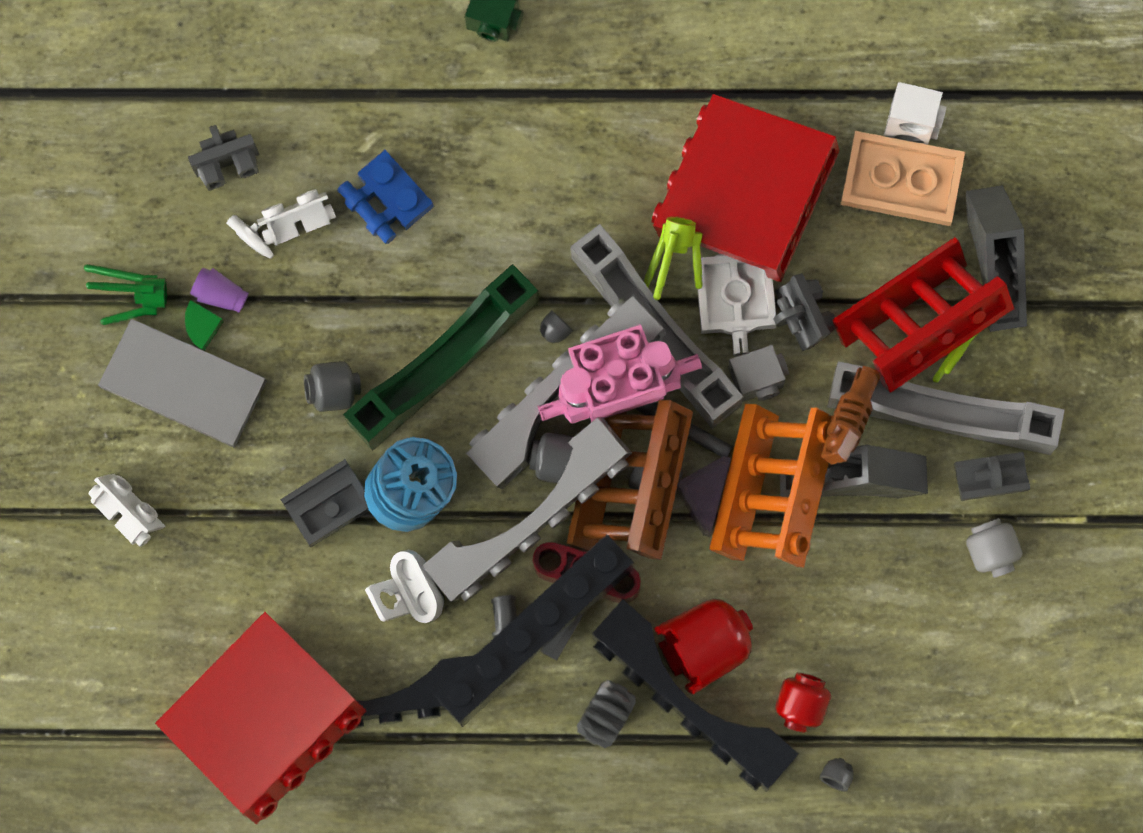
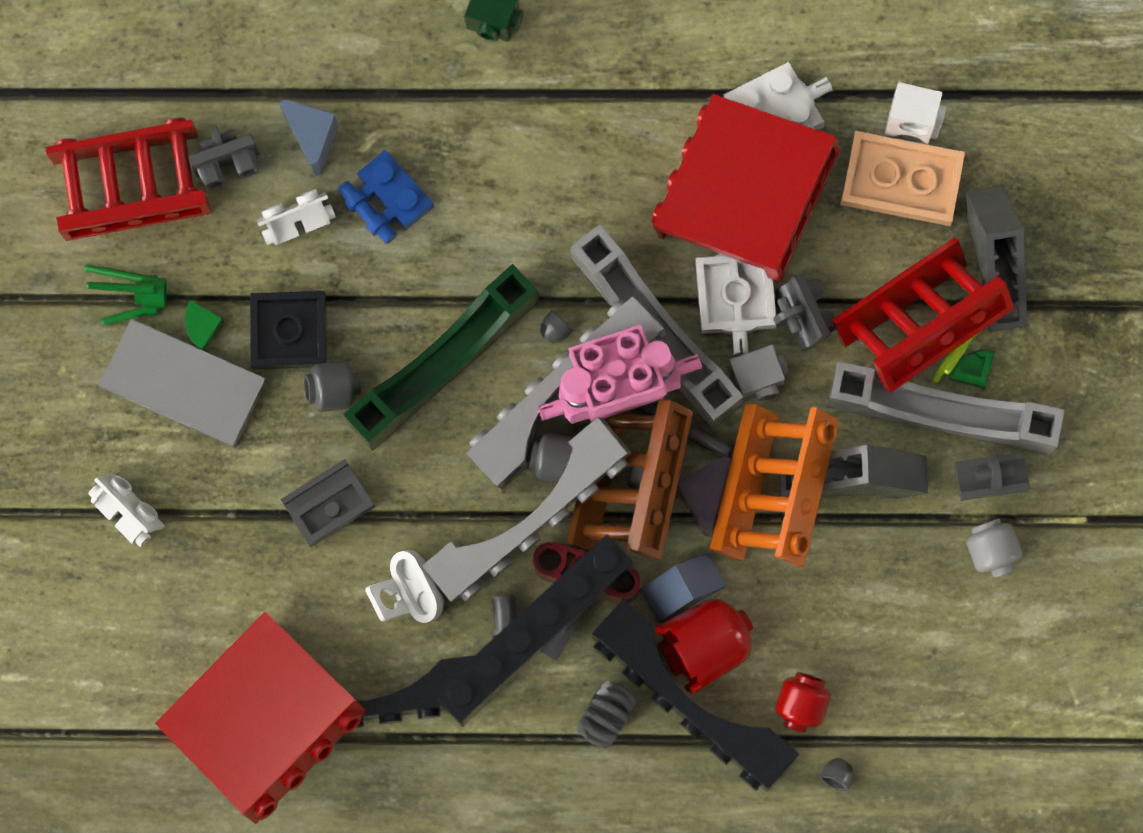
(115, 214): none -> red fence
(218, 291): medium lavender cone -> none
(250, 236): white helmet -> none
(288, 329): none -> black plate
(313, 131): none -> sand blue slope
(404, 503): dark azure wheel -> none
(675, 237): lime plant -> none
(683, 586): none -> sand blue slope
(783, 96): none -> white plate
(850, 417): dark orange hinge -> none
(973, 369): none -> green tile

